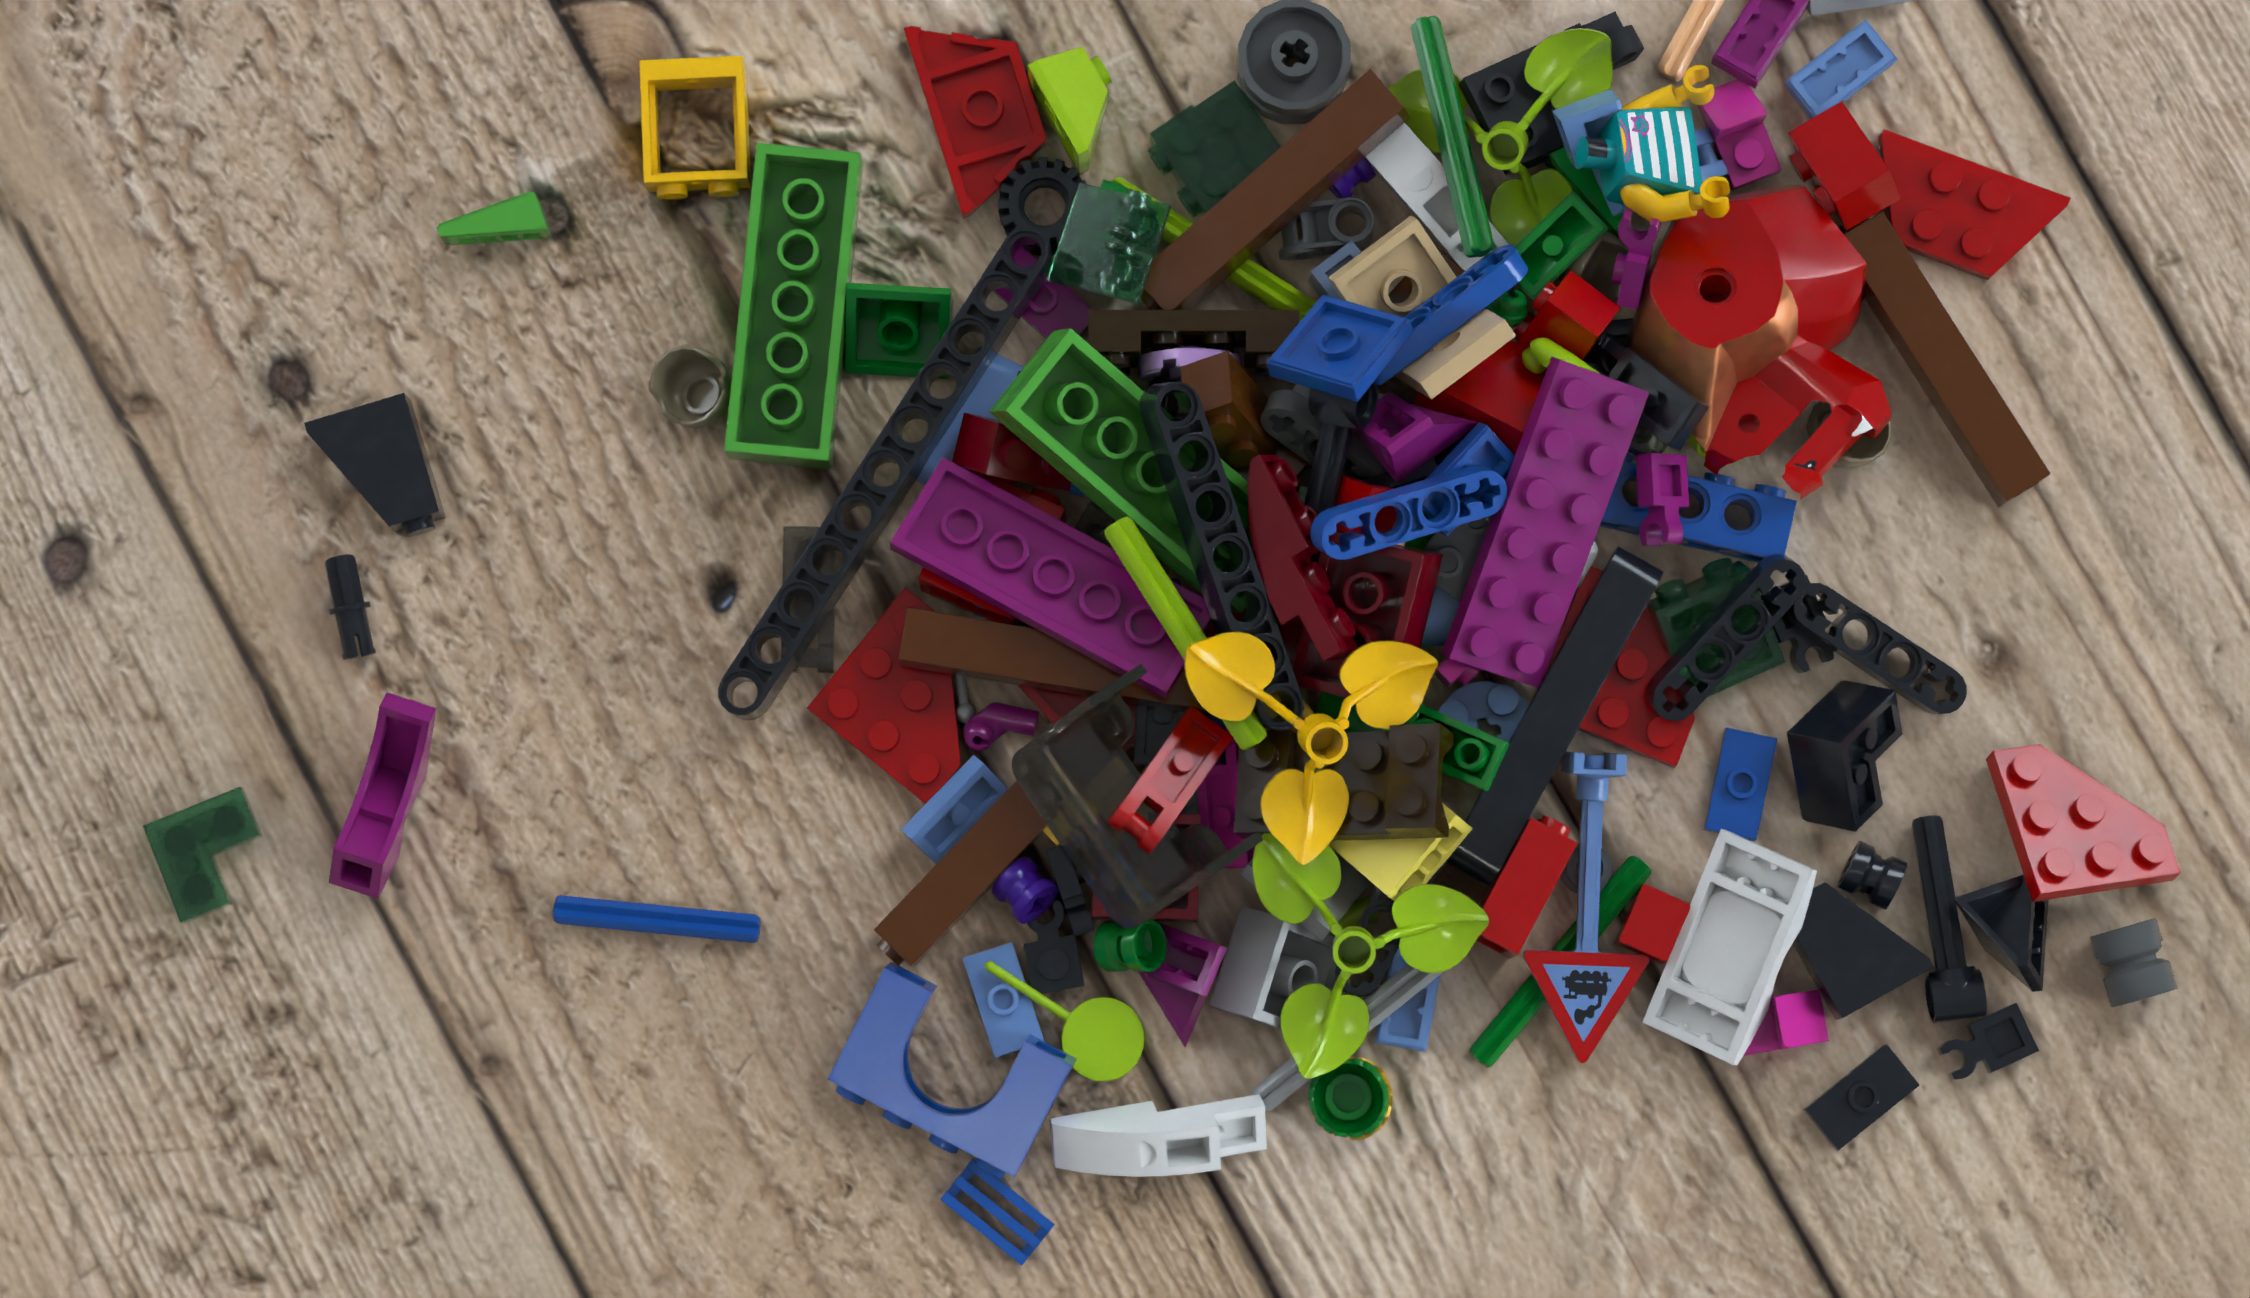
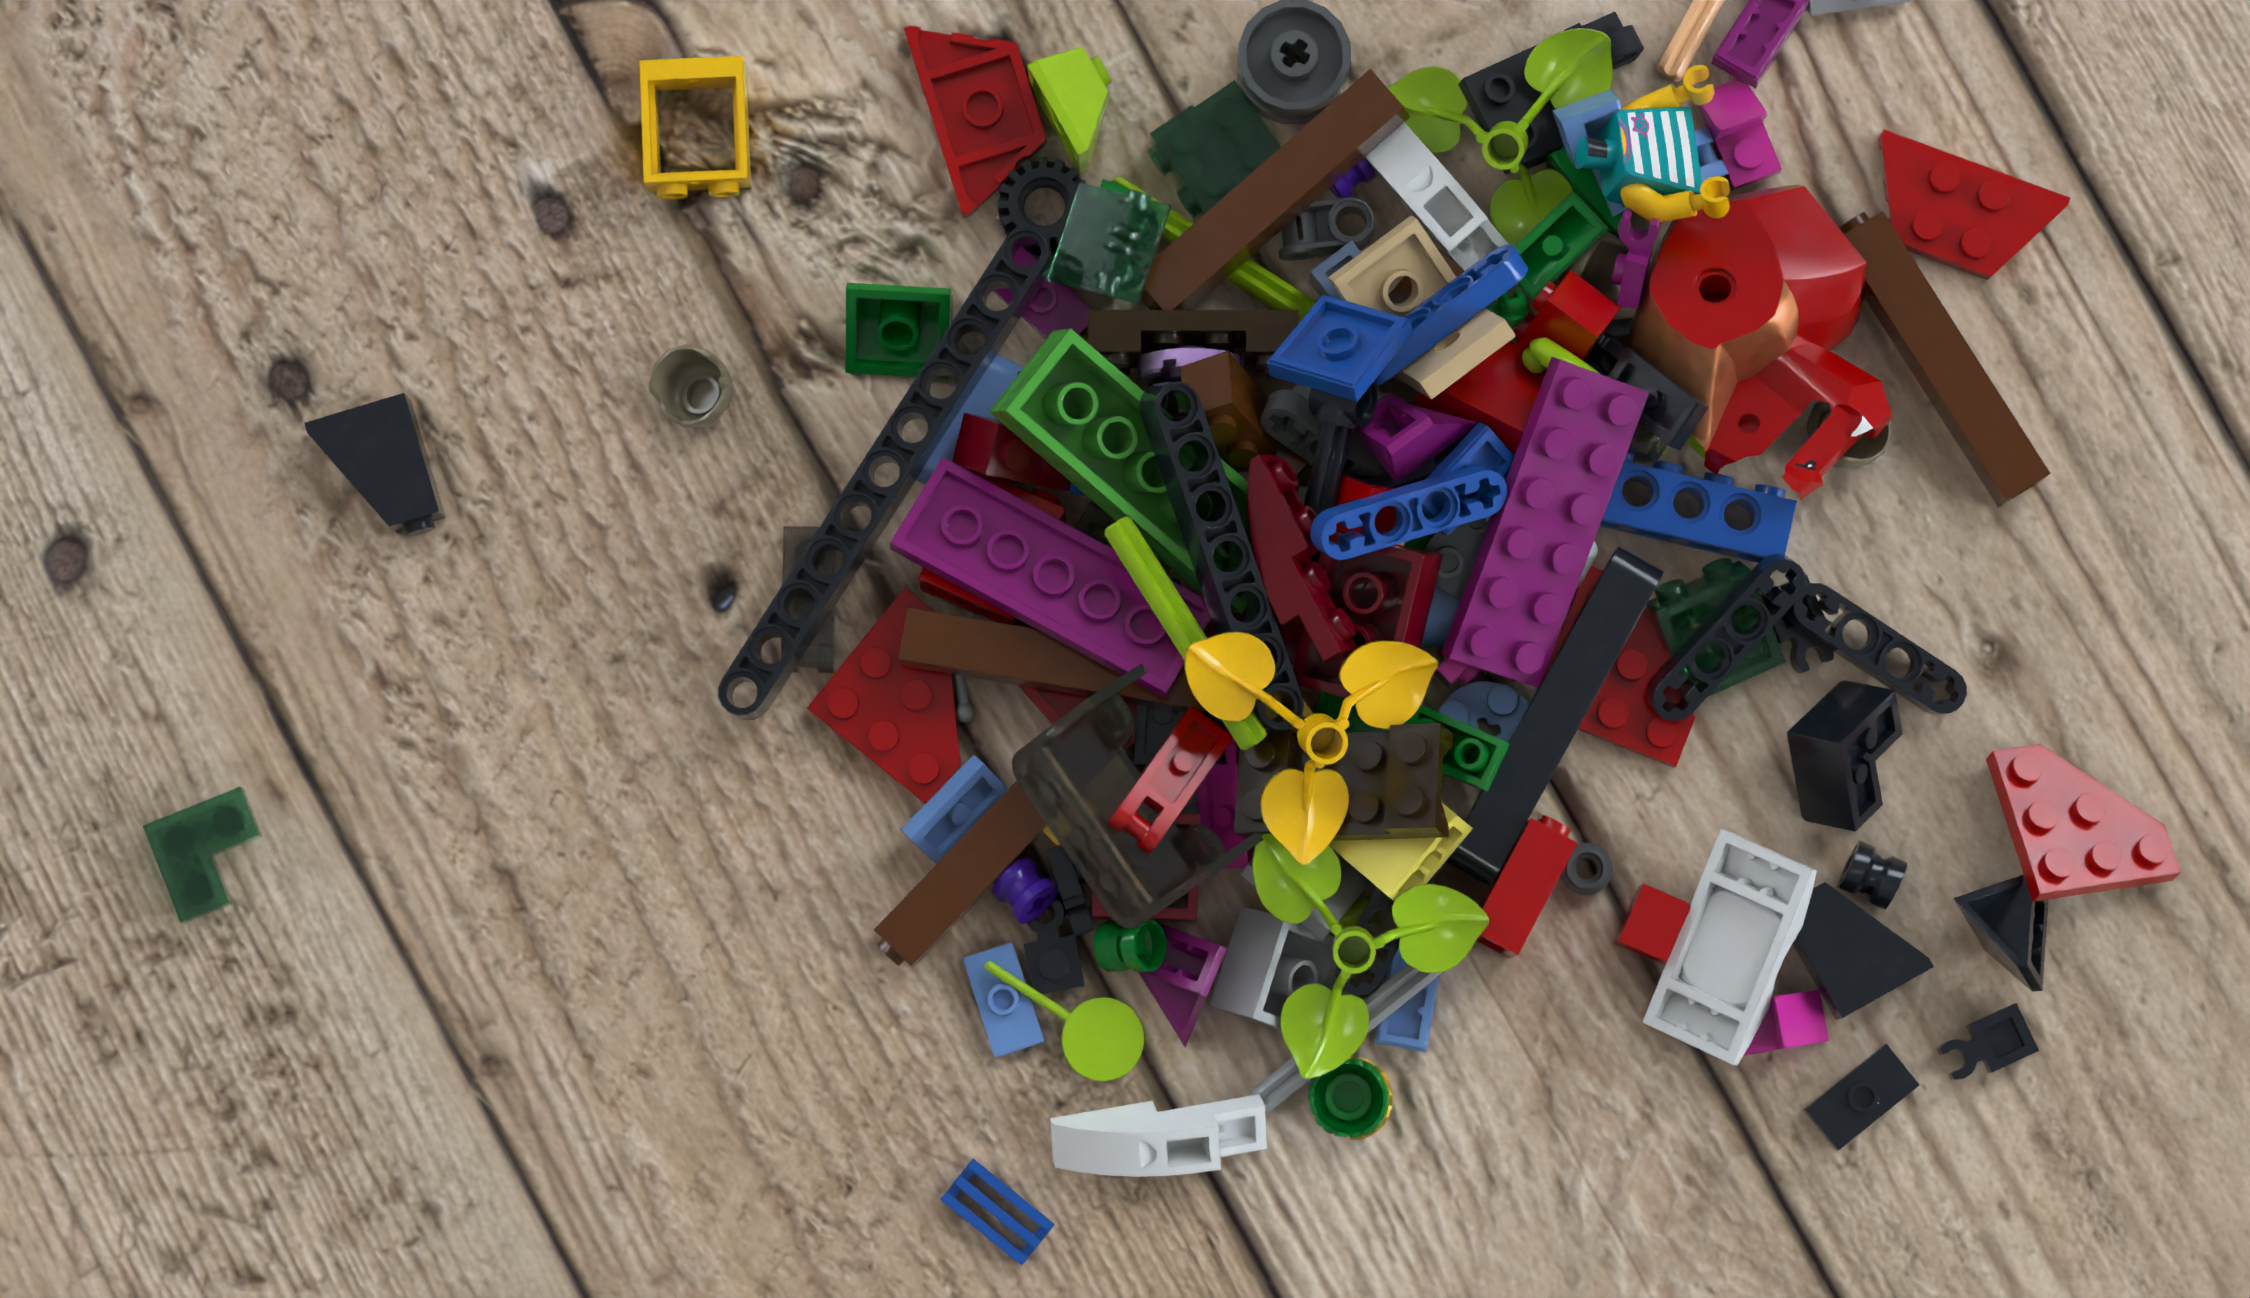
(349, 606): black axle -> none
(385, 796): magenta arch -> none
(505, 221): bright green slope -> none
(656, 919): blue axle -> none
(793, 306): bright green brick -> none
(878, 1070): blue arch -> none
(995, 721): magenta arm -> none
(1452, 137): green axle -> none
(1529, 997): green axle -> none
(1584, 984): piece -> none
(1664, 490): magenta plate -> none
(1740, 783): blue plate -> none
(1840, 70): medium blue plate -> none
(1843, 166): red brick -> none
(1954, 988): black axle -> none
(2133, 963): dark grey wheel -> none

